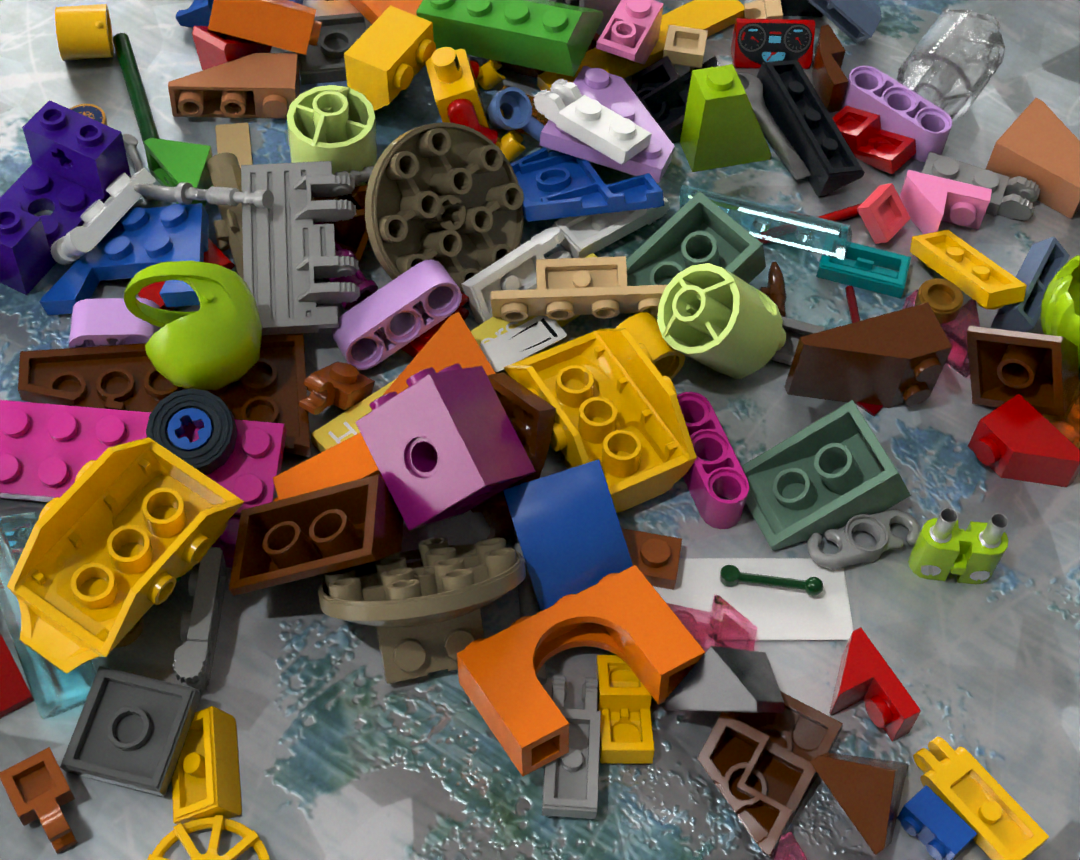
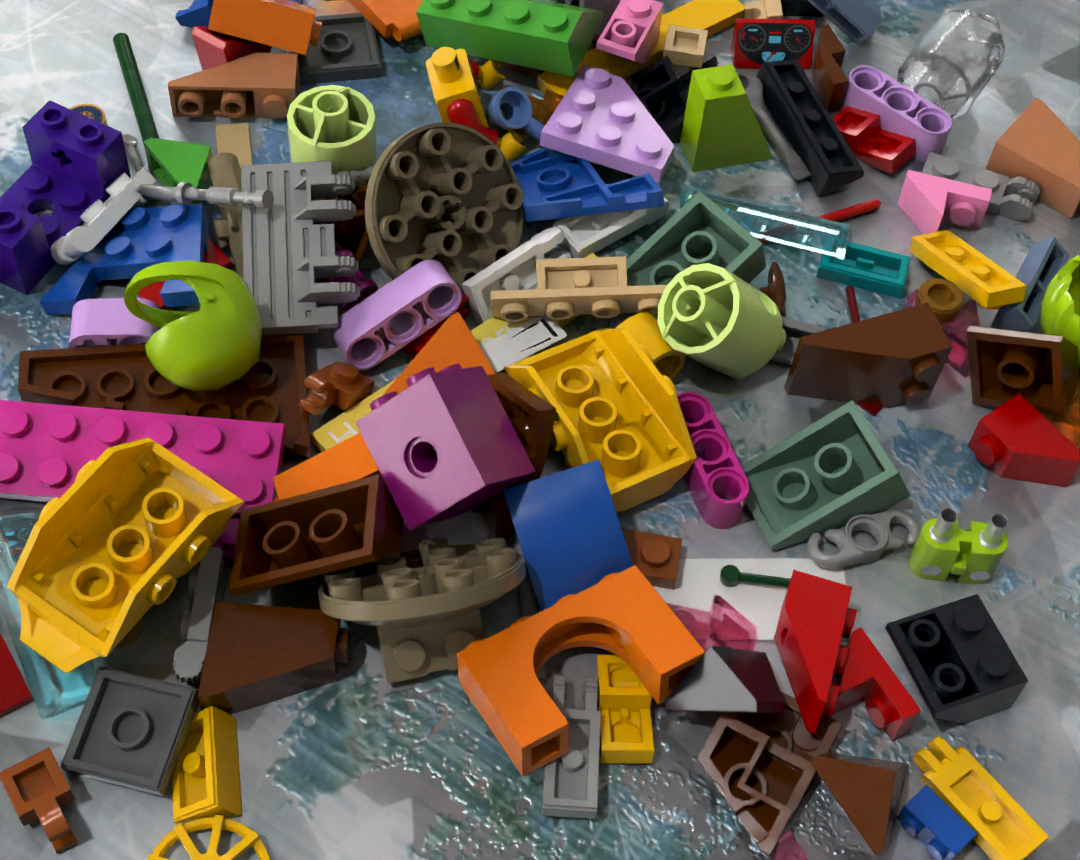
(84, 32): yellow piece -> none
(202, 409): black bush -> none
(268, 654): none -> reddish brown slope
(389, 55): yellow slope -> none
(591, 122): white hinge -> none
(809, 640): none -> red slope
(883, 213): coral plate -> none
(959, 660): none -> black slope

